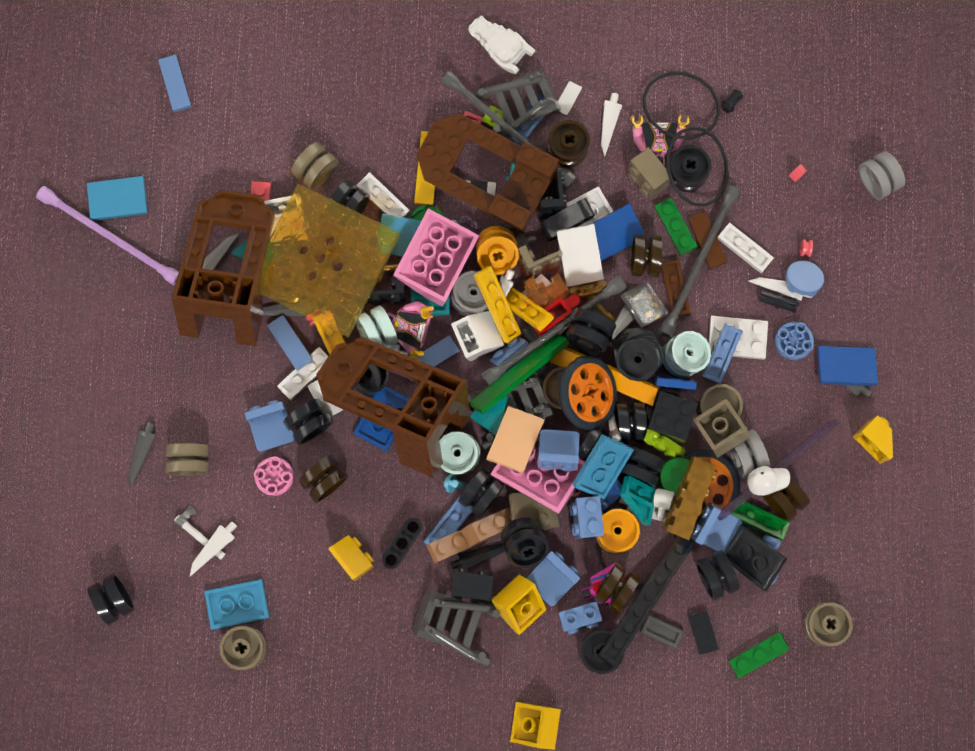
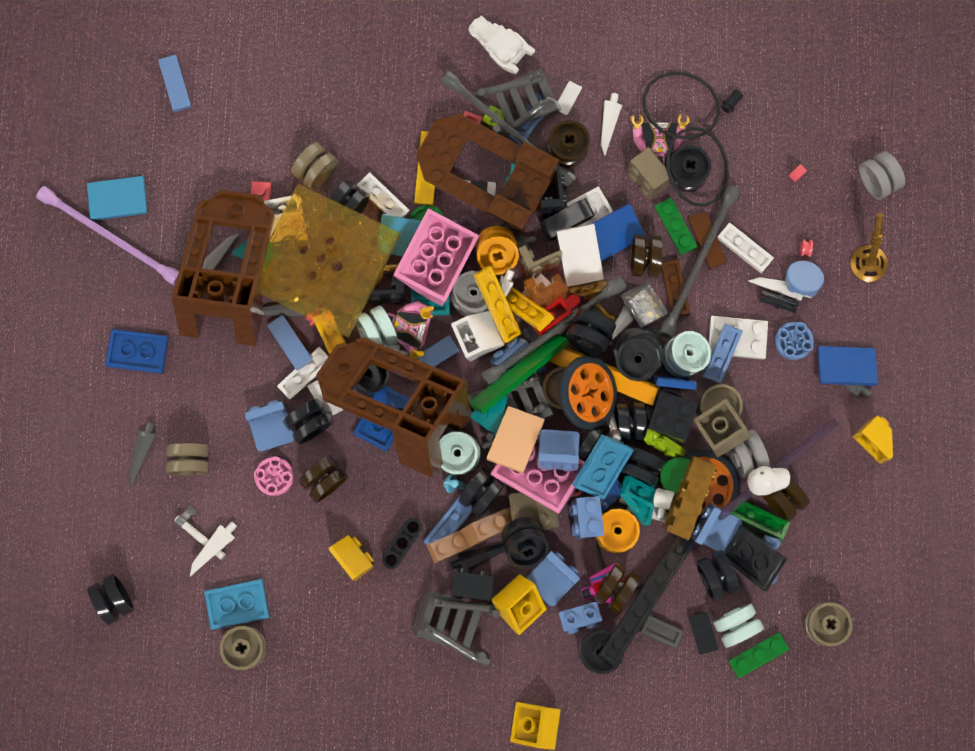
(137, 351): none -> blue tile
(737, 623): none -> light aqua wheel
(870, 258): none -> pearl gold dish

